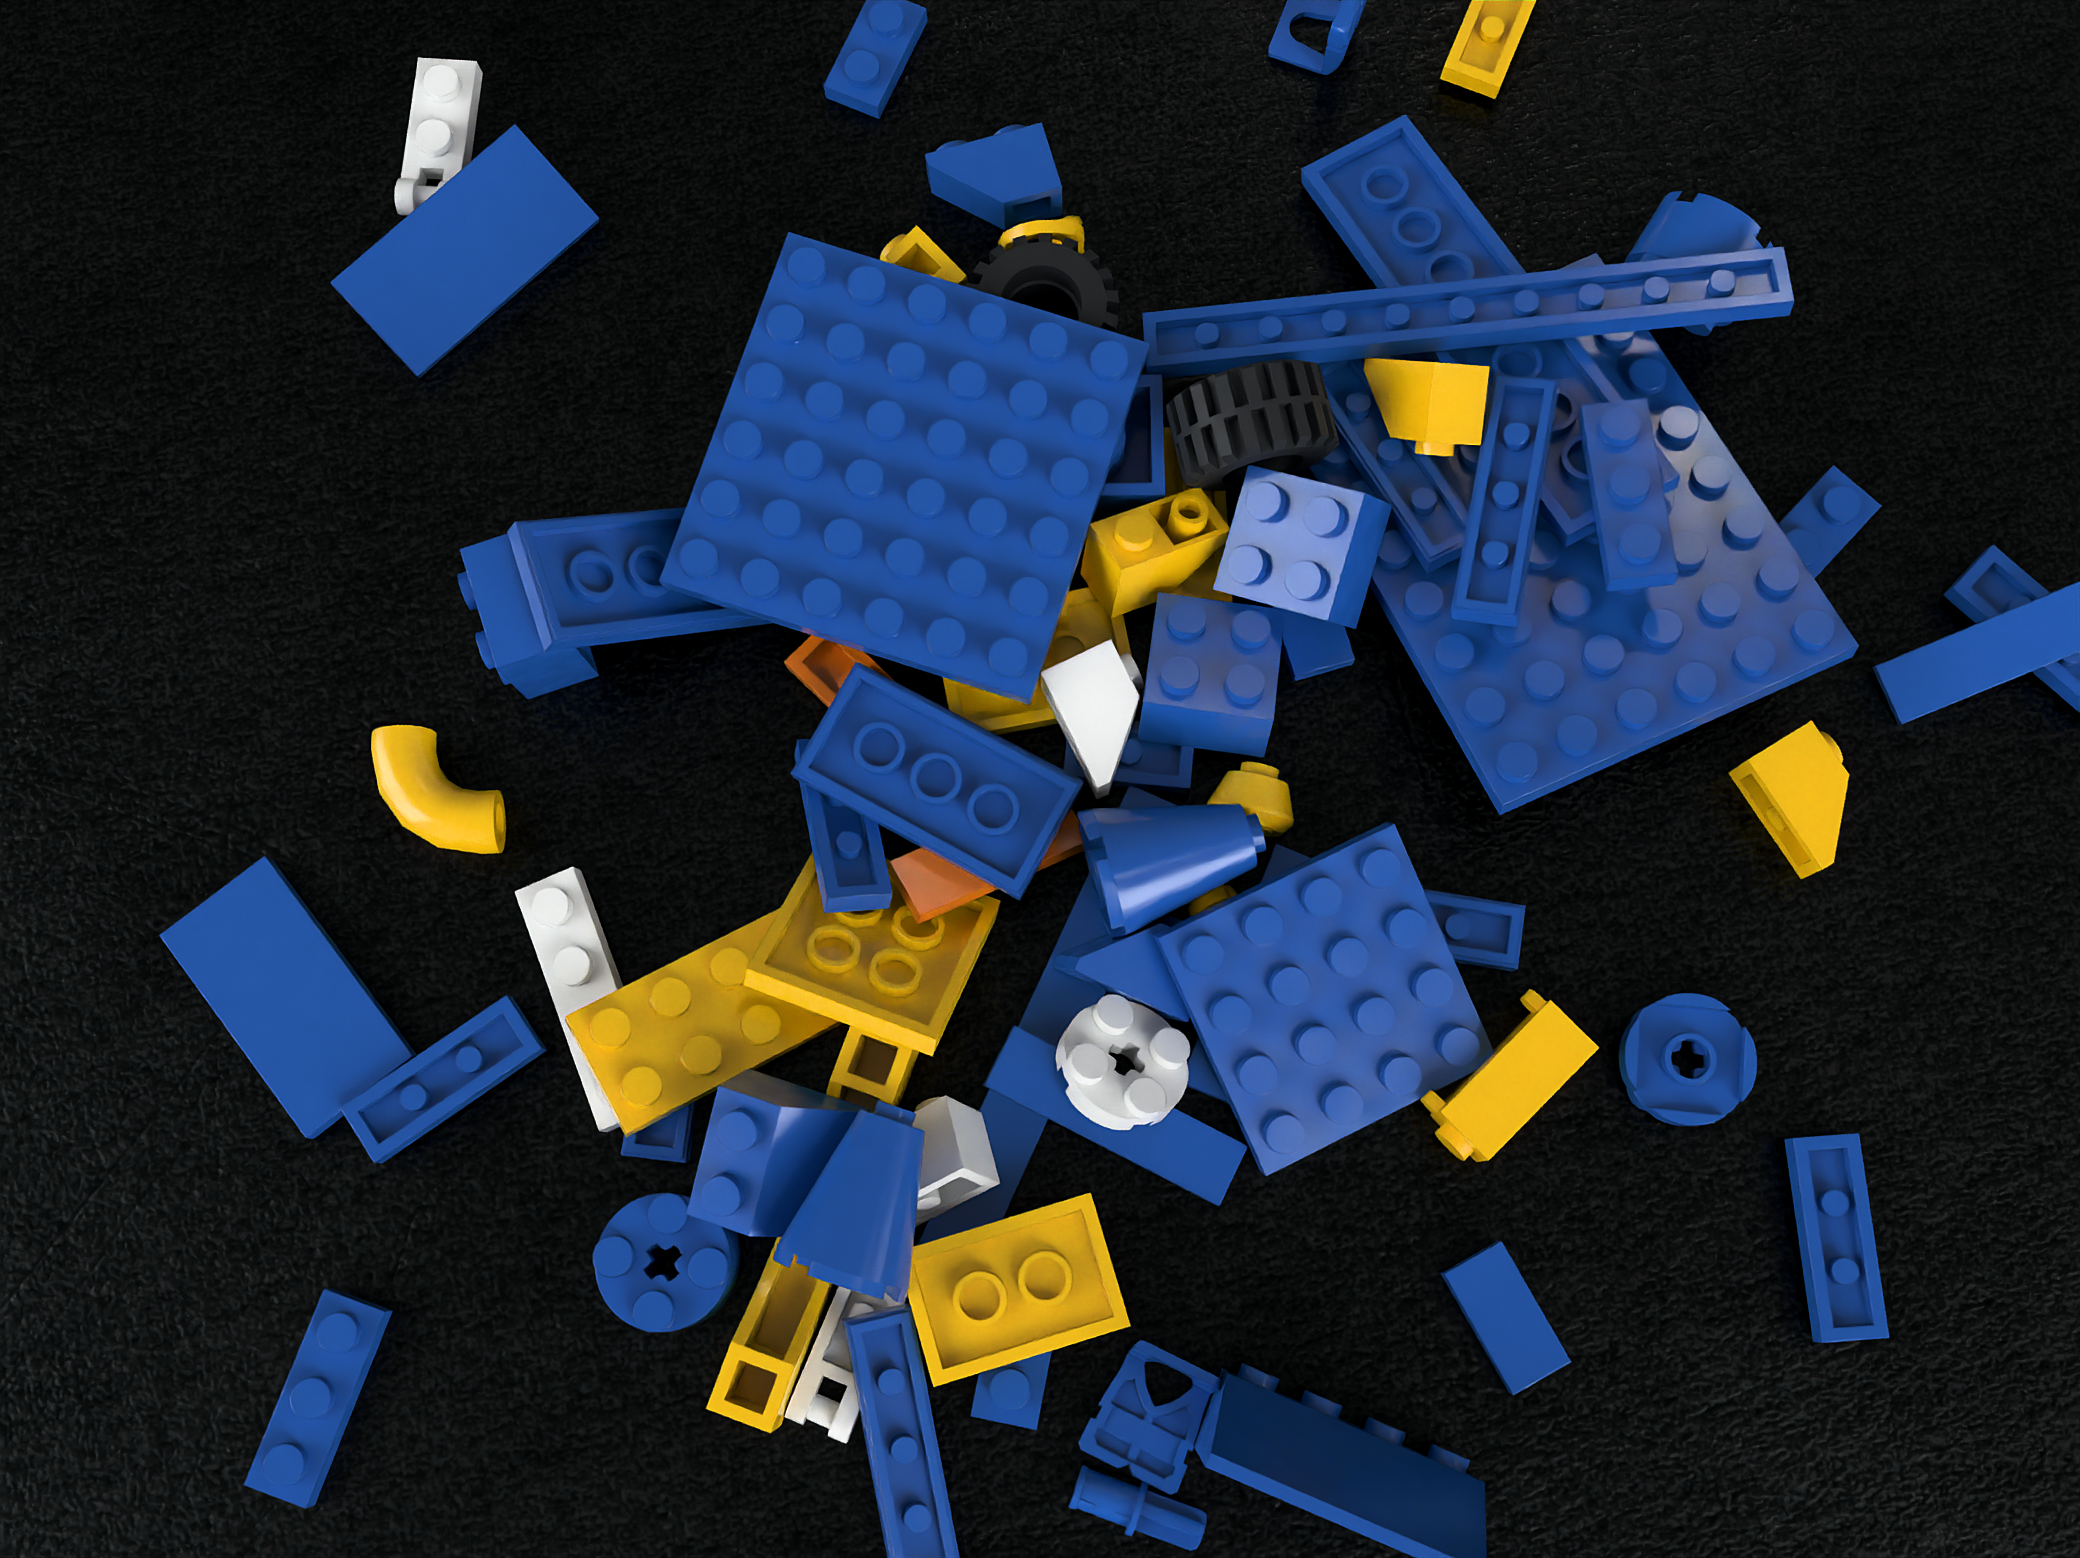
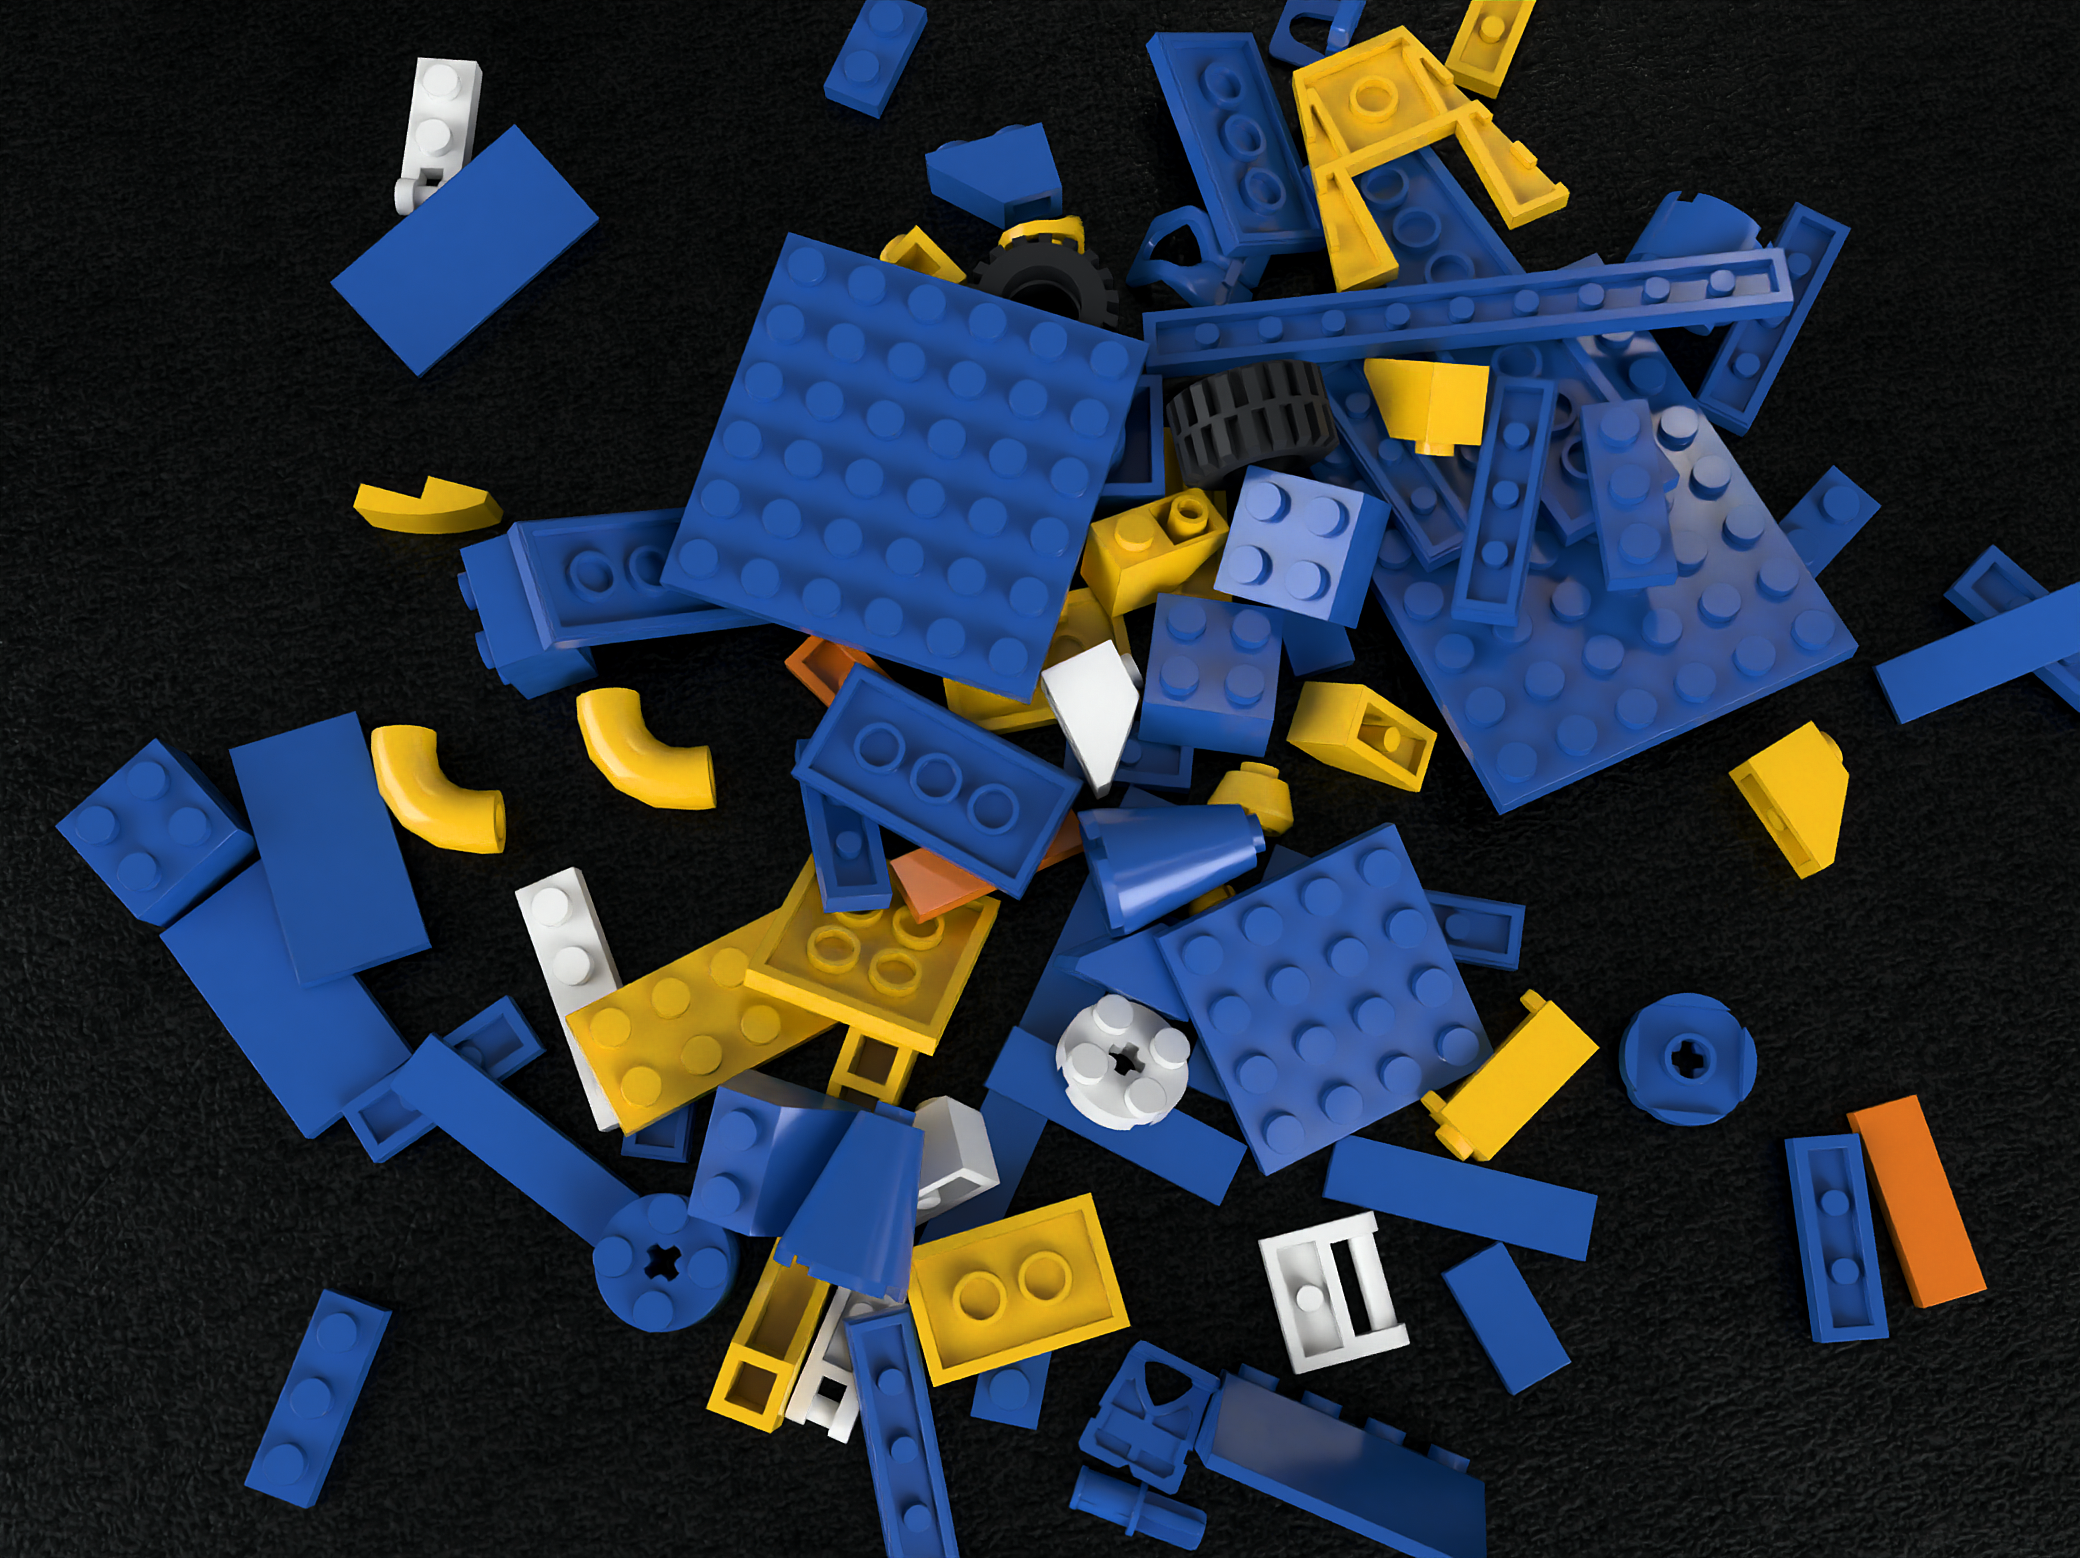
(160, 834): none -> blue brick
(329, 850): none -> blue tile
(441, 510): none -> yellow slope
(512, 1138): none -> blue tile
(637, 760): none -> yellow cylinder
(1208, 283): none -> blue piece
(1237, 143): none -> blue tile
(1312, 1298): none -> white plate
(1361, 734): none -> yellow slope
(1382, 105): none -> yellow wing
(1460, 1196): none -> blue tile
(1757, 347): none -> blue tile
(1916, 1202): none -> orange tile

